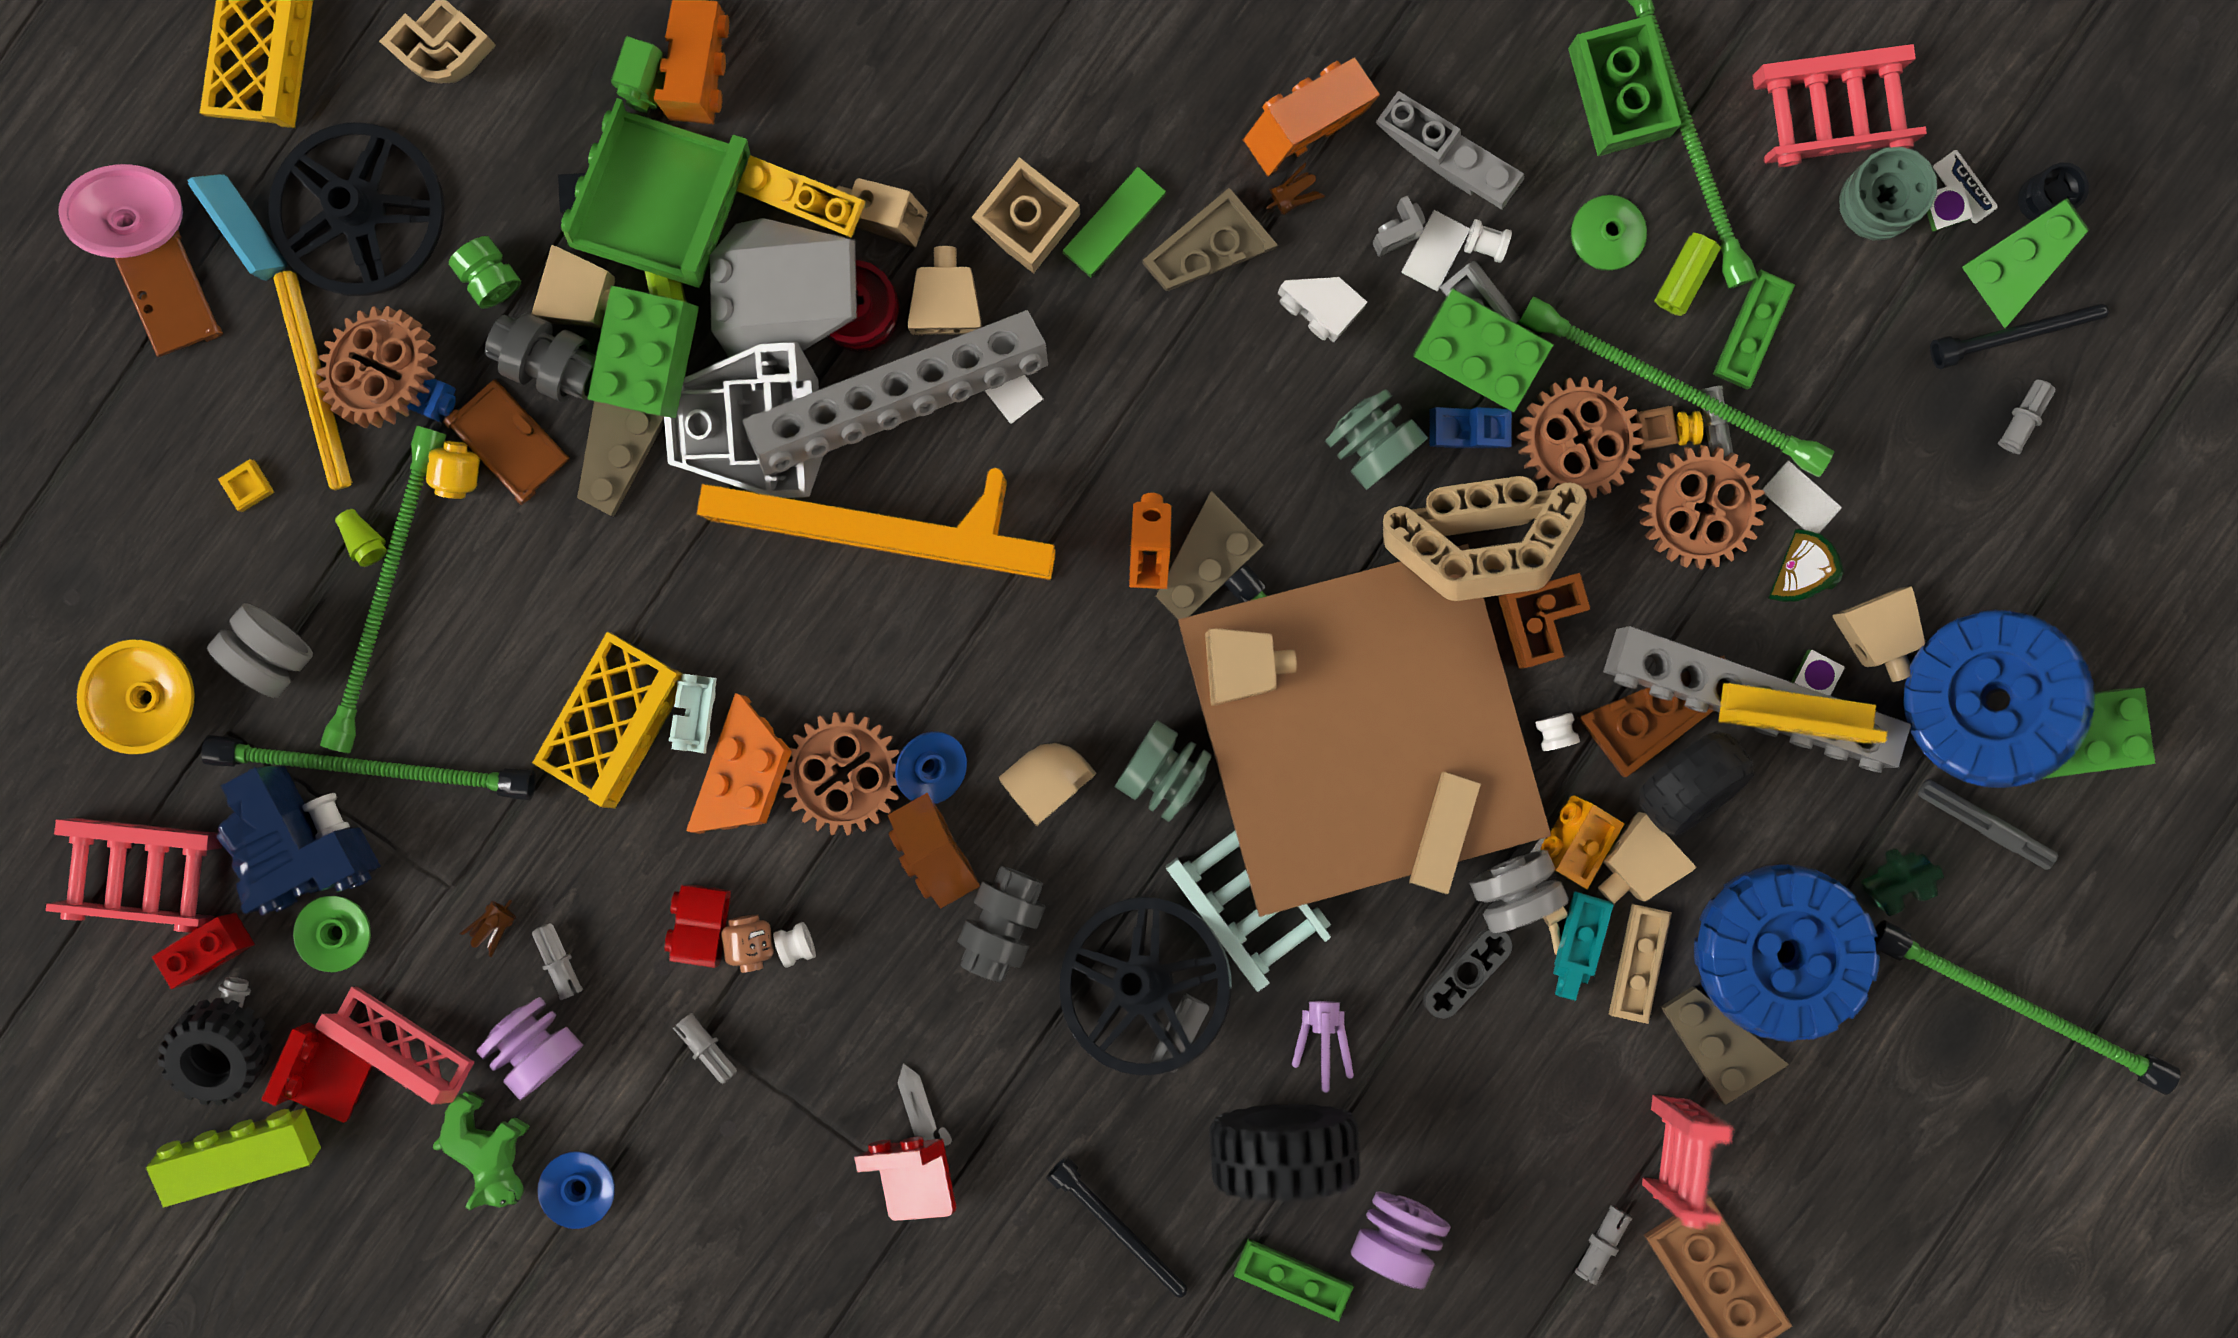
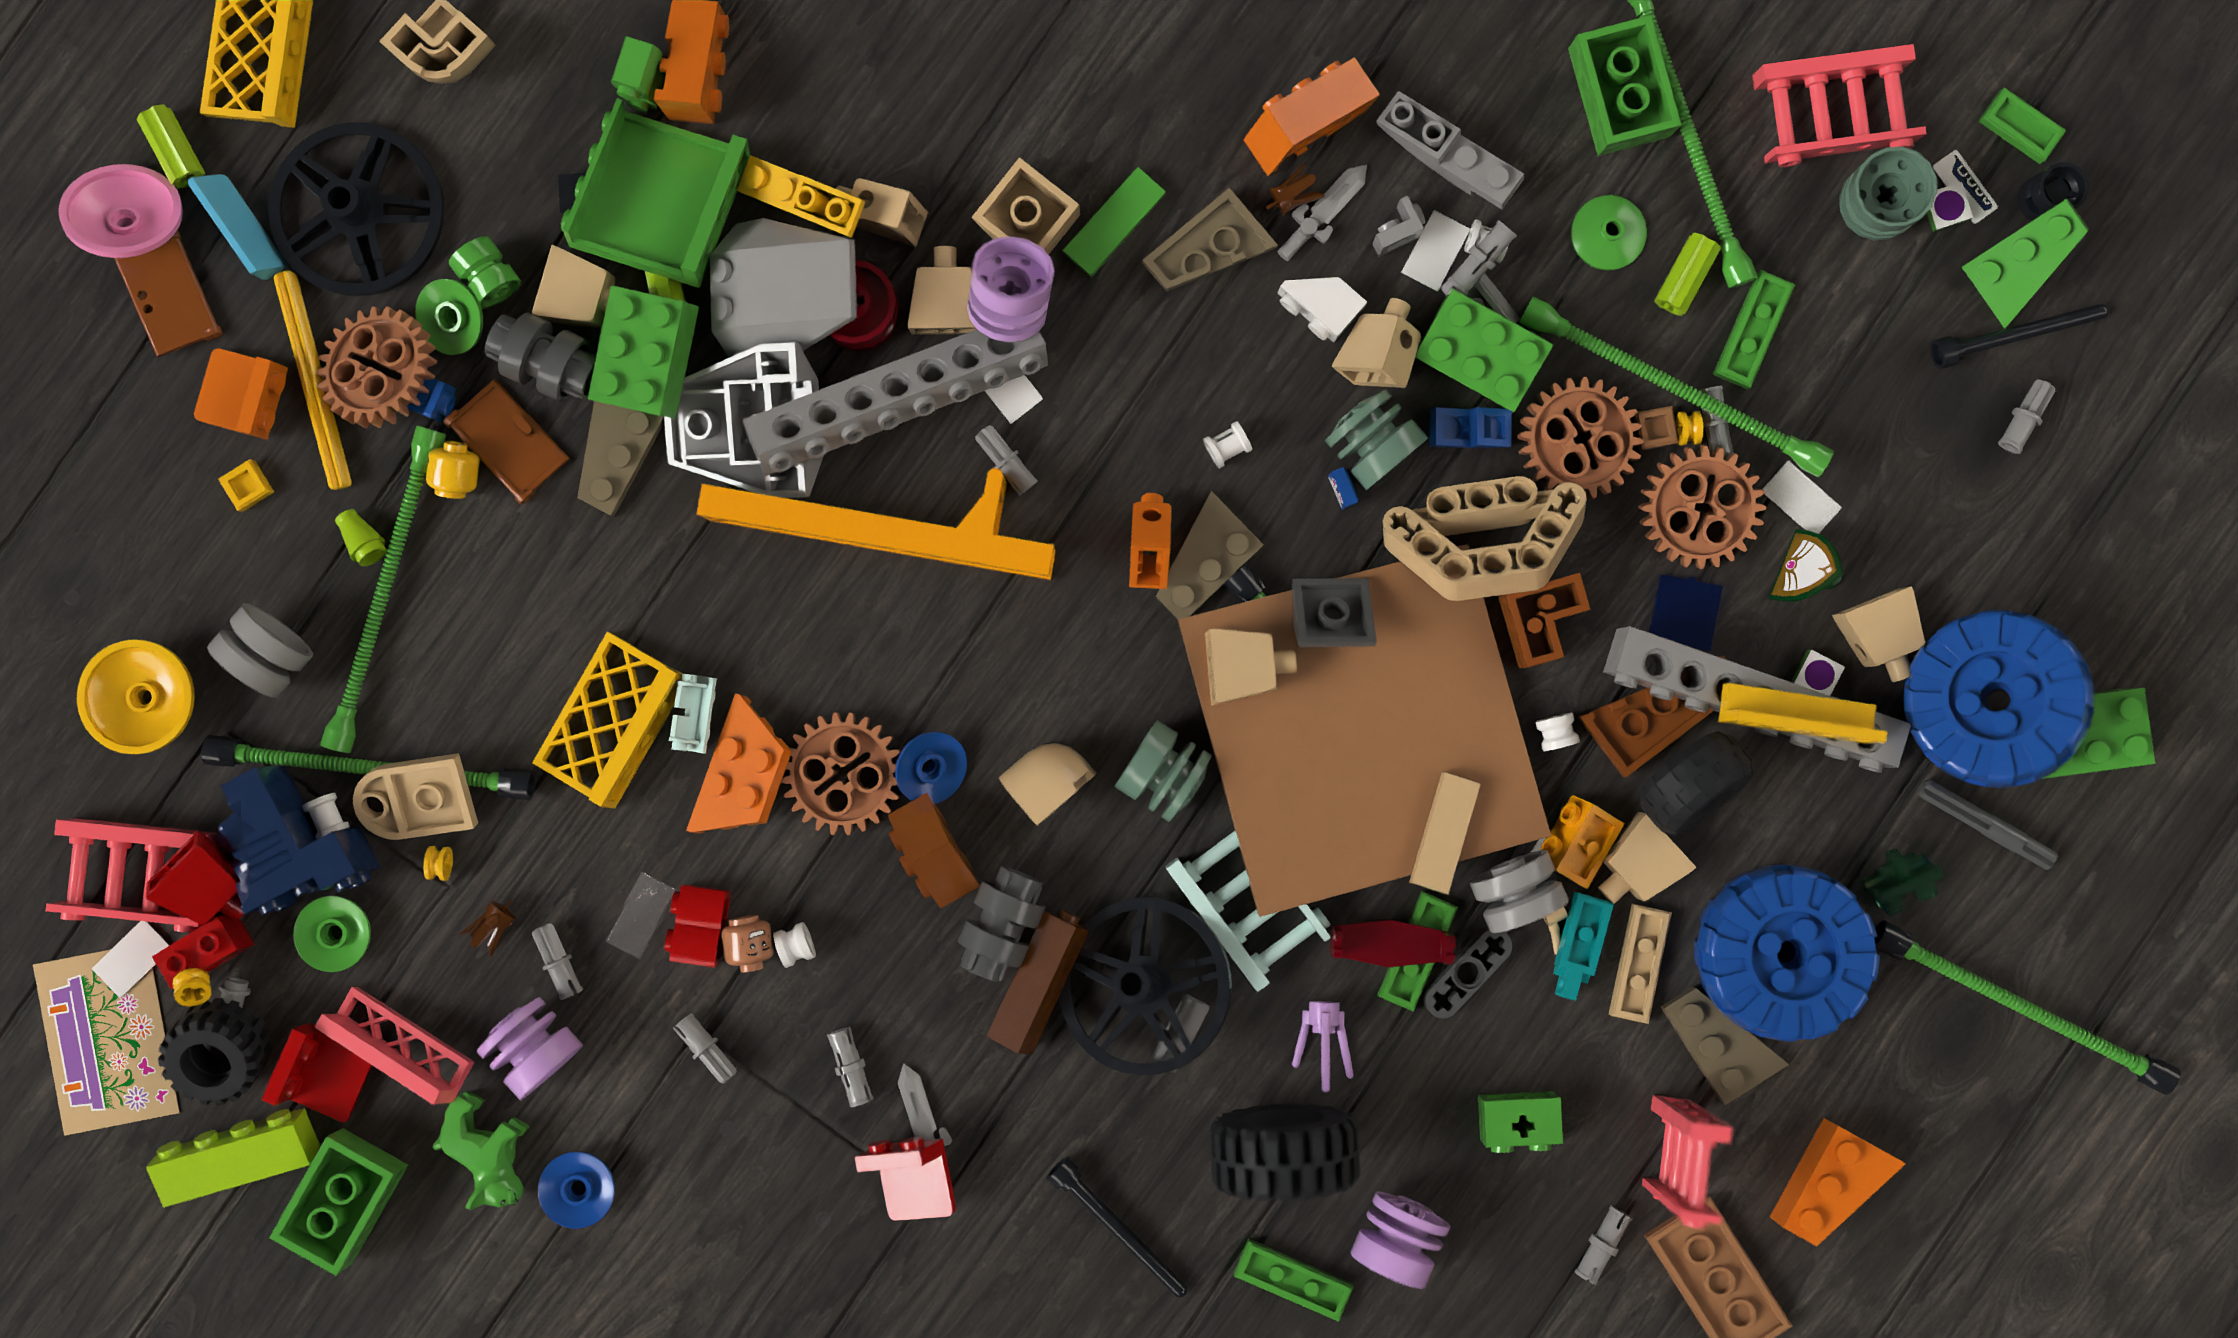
(102, 1046): none -> sticker
(130, 958): none -> white sticker
(170, 145): none -> lime axle
(192, 987): none -> yellow bush
(197, 882): none -> red torso
(240, 393): none -> orange bracket
(338, 1201): none -> bright green brick
(417, 798): none -> tan tile
(437, 315): none -> bright green dish
(438, 863): none -> yellow bush
(641, 916): none -> clear slope
(850, 1066): none -> light grey pin
(1005, 460): none -> light grey axle
(1010, 289): none -> lavender wheel
(1038, 982): none -> reddish brown brick
(1227, 444): none -> white bush
(1324, 211): none -> light grey sword
(1333, 612): none -> dark grey slope
(1343, 488): none -> blue tile
(1380, 348): none -> tan torso
(1391, 943): none -> dark red piece
(1405, 983): none -> bright green tile
(1482, 257): none -> light grey pin
(1501, 1110): none -> bright green brick
(1686, 611): none -> clear blue piece
(1832, 1182): none -> orange wedge
(2022, 125): none -> bright green tile

